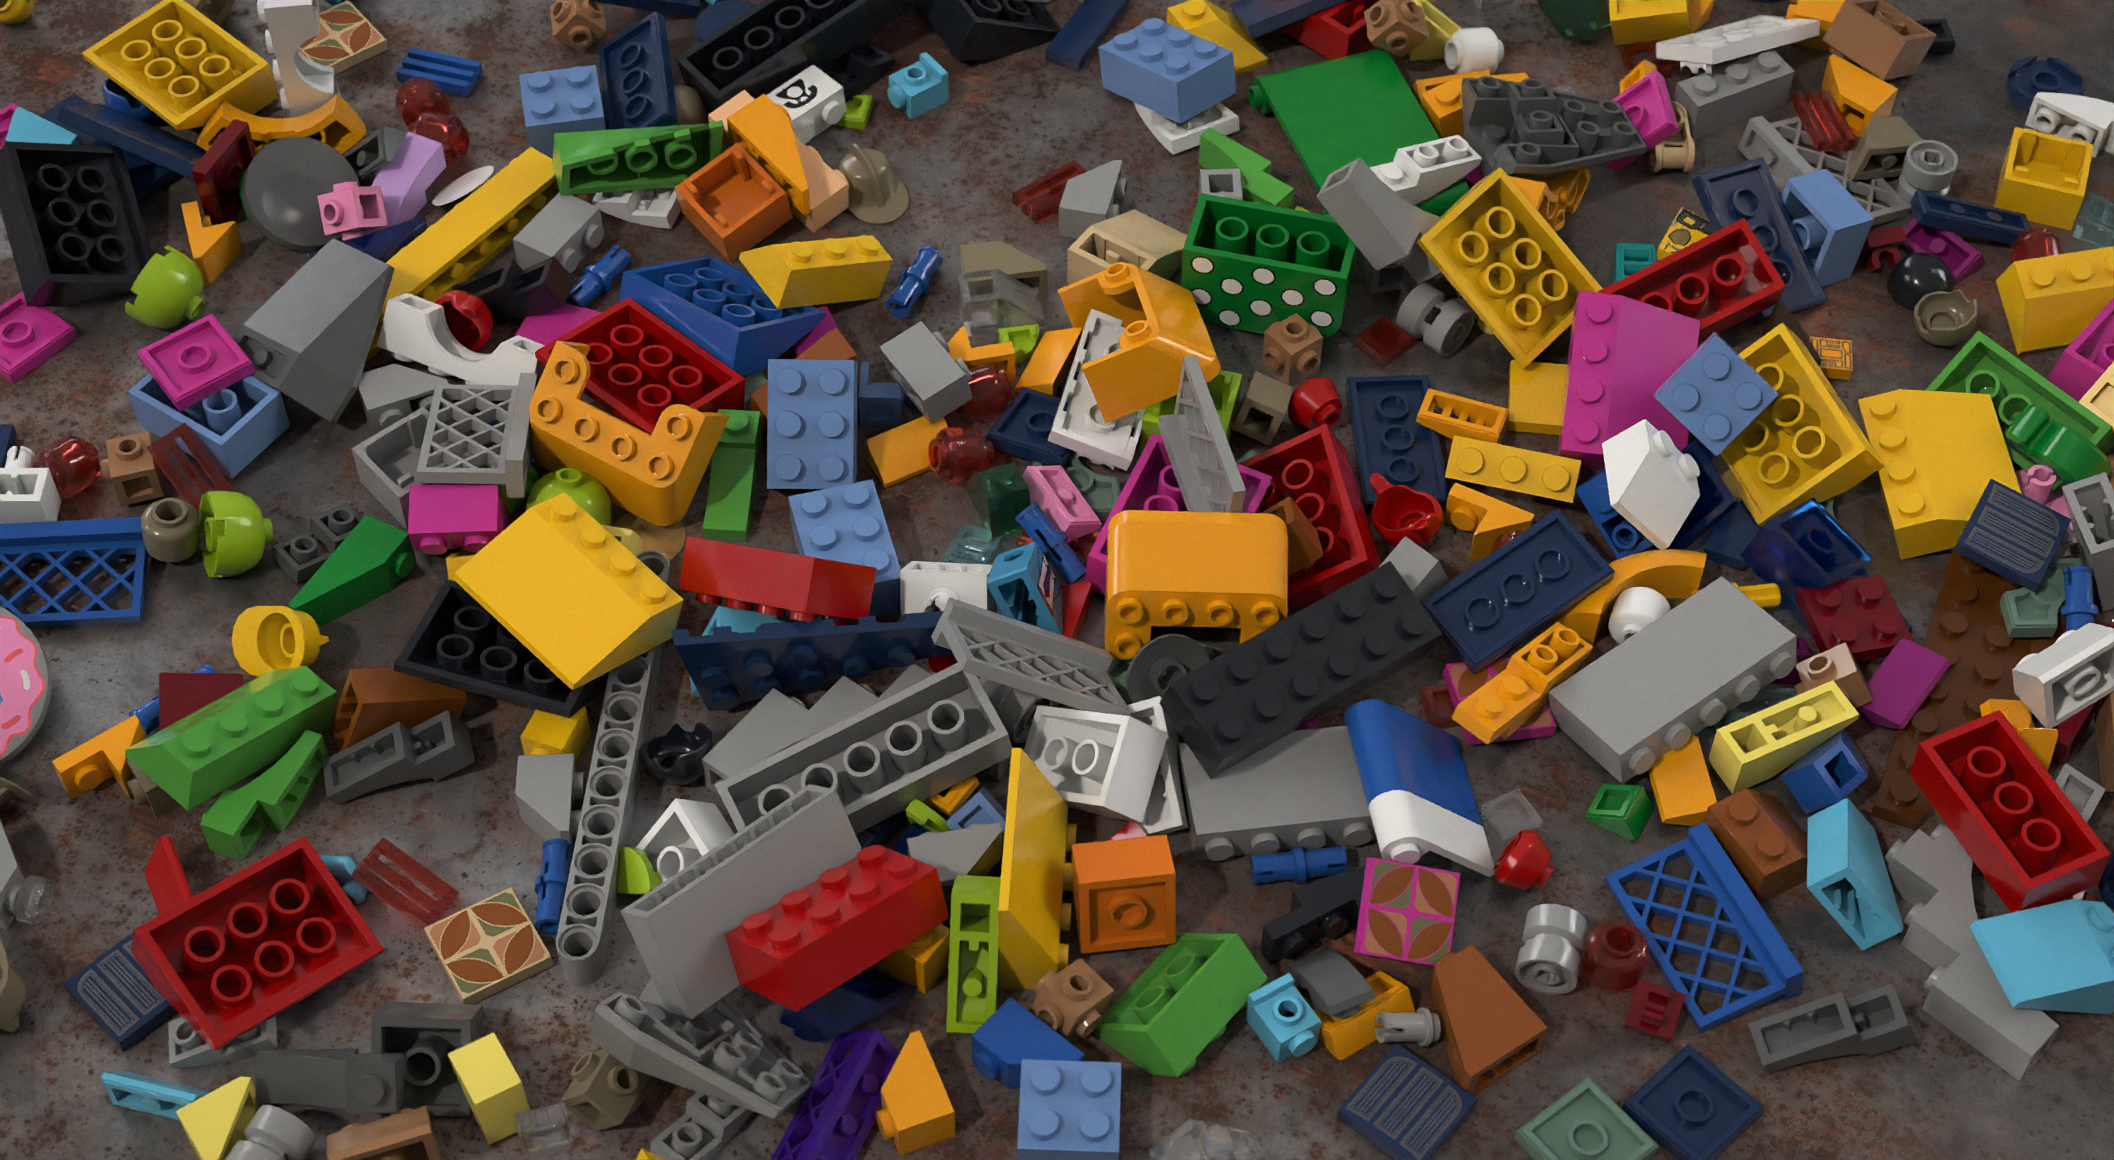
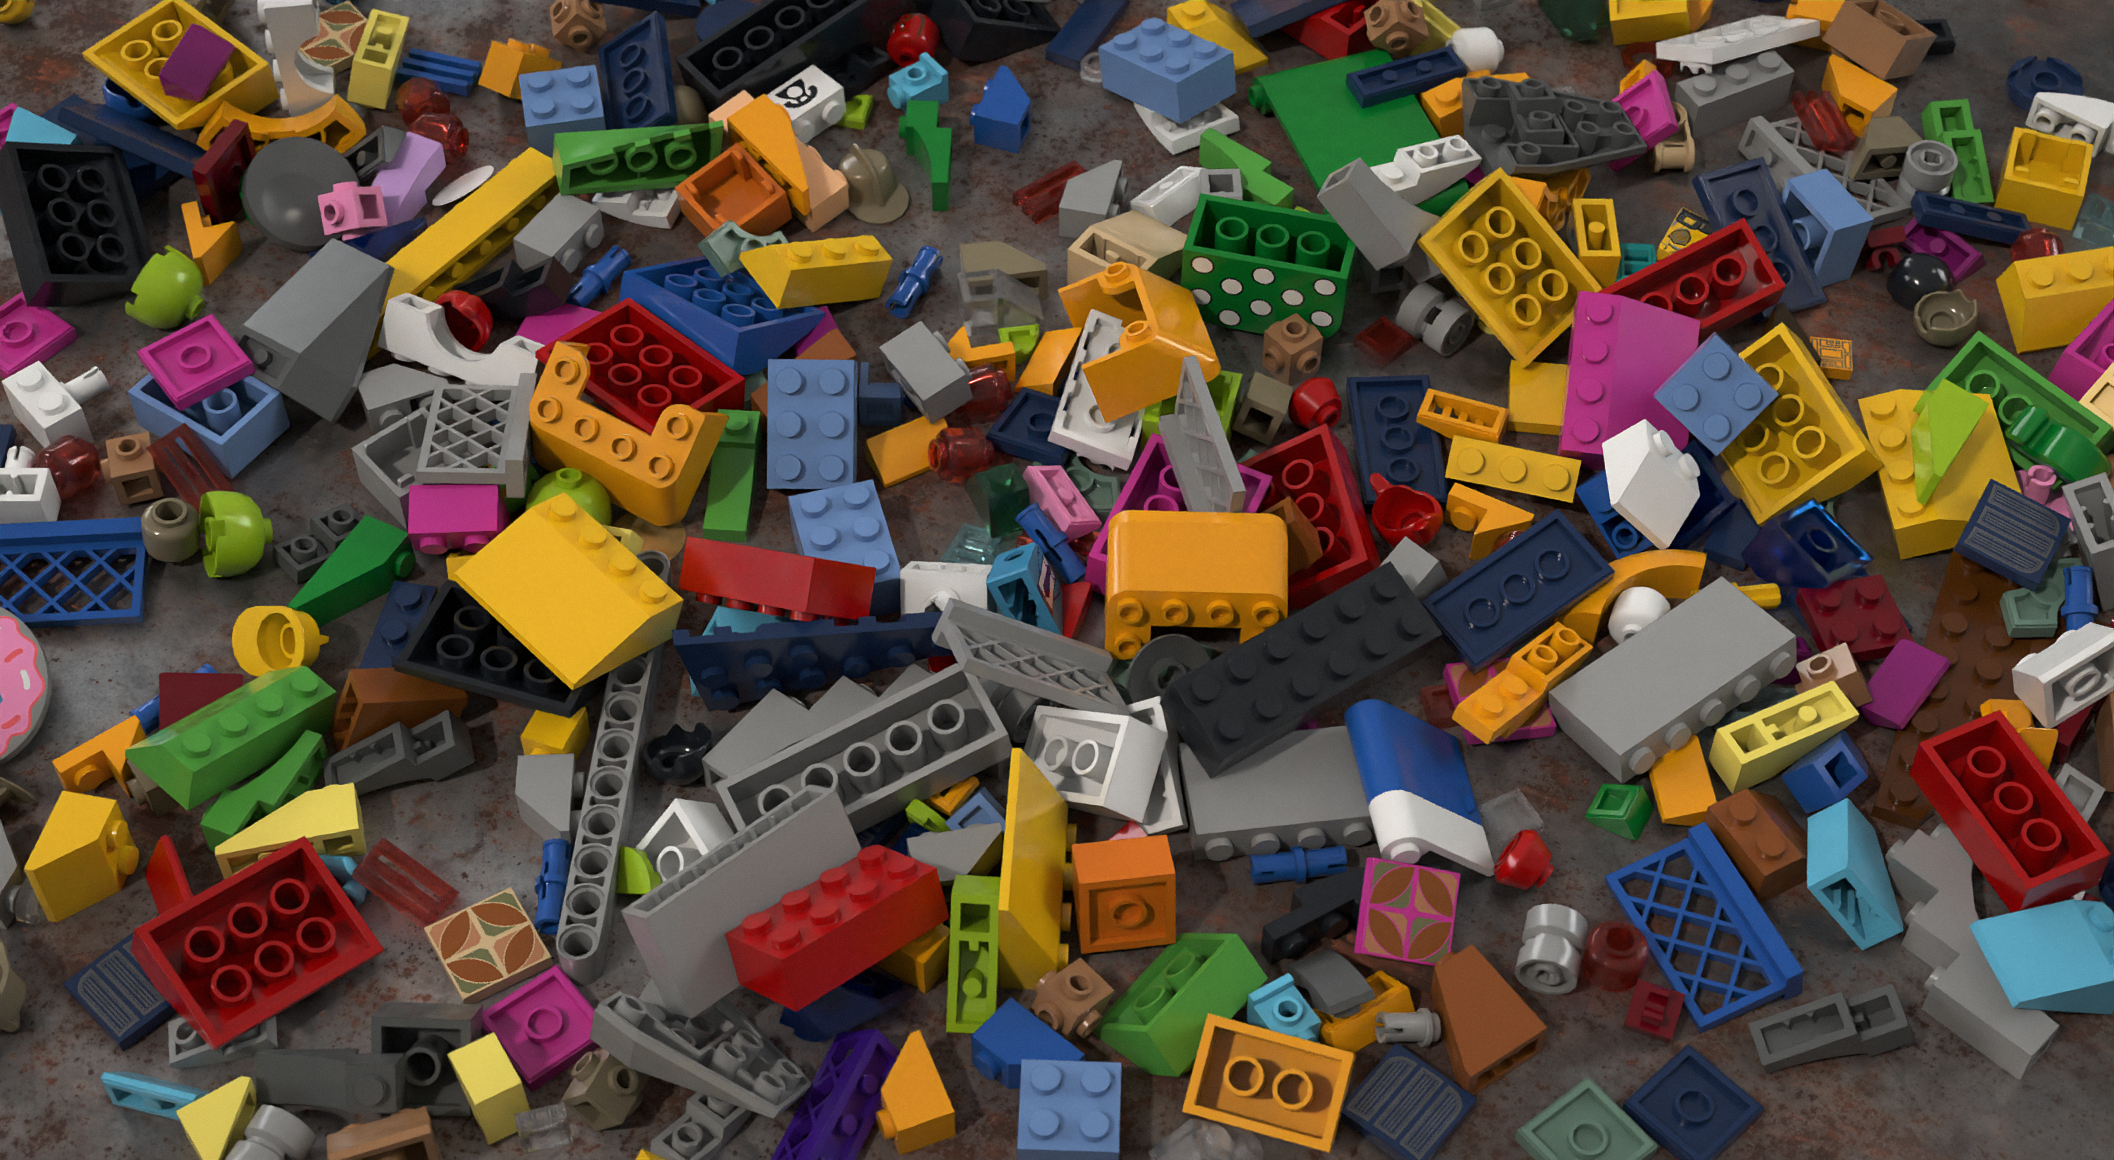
(51, 407): none -> white brick
(80, 855): none -> yellow slope
(195, 64): none -> magenta slope
(325, 816): none -> light yellow slope
(377, 59): none -> light yellow slope
(397, 622): none -> dark blue plate
(509, 61): none -> light orange slope
(542, 1027): none -> dark pink tile
(728, 241): none -> sand green tile
(911, 37): none -> red head
(930, 146): none -> green slope
(1003, 114): none -> blue slope
(1090, 70): none -> clear tile
(1170, 197): none -> white slope
(1269, 1083): none -> light orange brick
(1405, 76): none -> dark blue tile
(1594, 238): none -> yellow brick
(1940, 433): none -> lime slope
(1952, 124): none -> bright green slope

